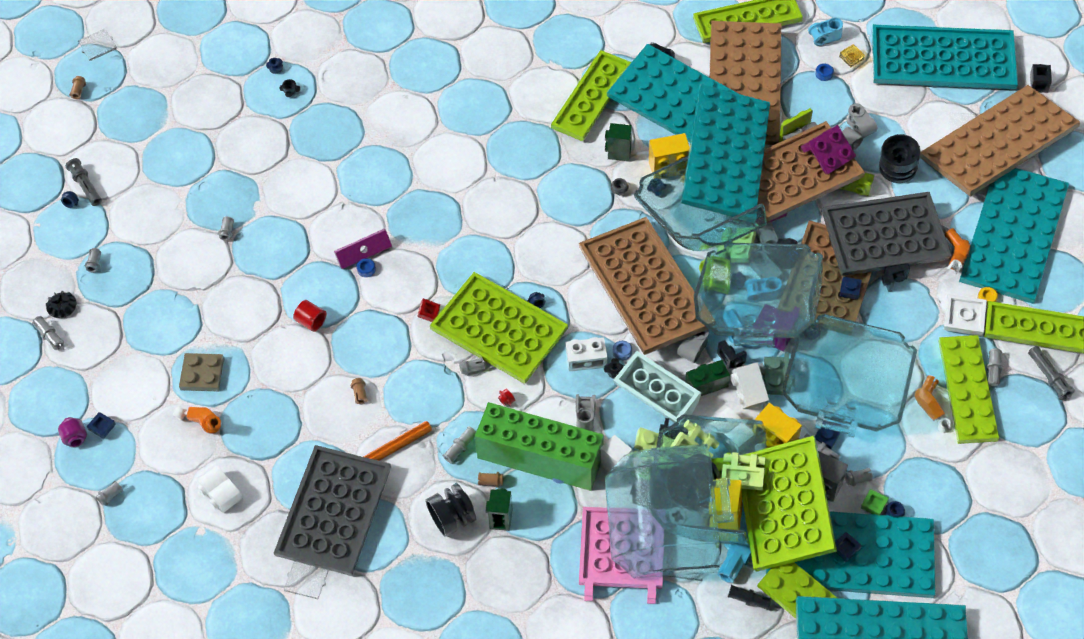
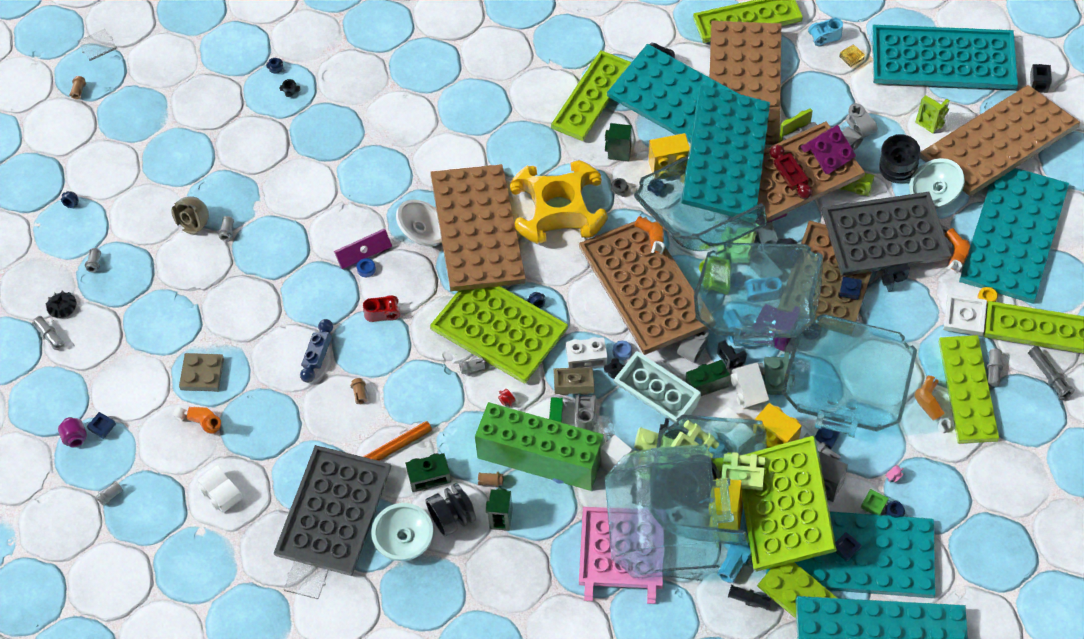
(78, 170): dark grey pin -> none
(190, 214): none -> dark tan cylinder
(309, 315): red piece -> none
(316, 350): none -> dark blue plate
(382, 308): none -> red piece
(400, 521): none -> light aqua dish
(419, 222): none -> white dish
(428, 310): red tile -> none
(428, 472): none -> dark green brick
(460, 444): light grey pin -> none
(477, 228): none -> medium nougat plate
(553, 218): none -> yellow piece
(556, 409): none -> green piece
(573, 380): none -> dark tan plate
(605, 426): none -> clear brick
(655, 232): none -> orange arm
(791, 171): none -> dark red plate
(824, 72): blue tile -> none
(855, 477): light grey pin -> none
(895, 473): none -> bright pink plate
(932, 114): none -> lime bracket
(938, 175): none -> light aqua dish

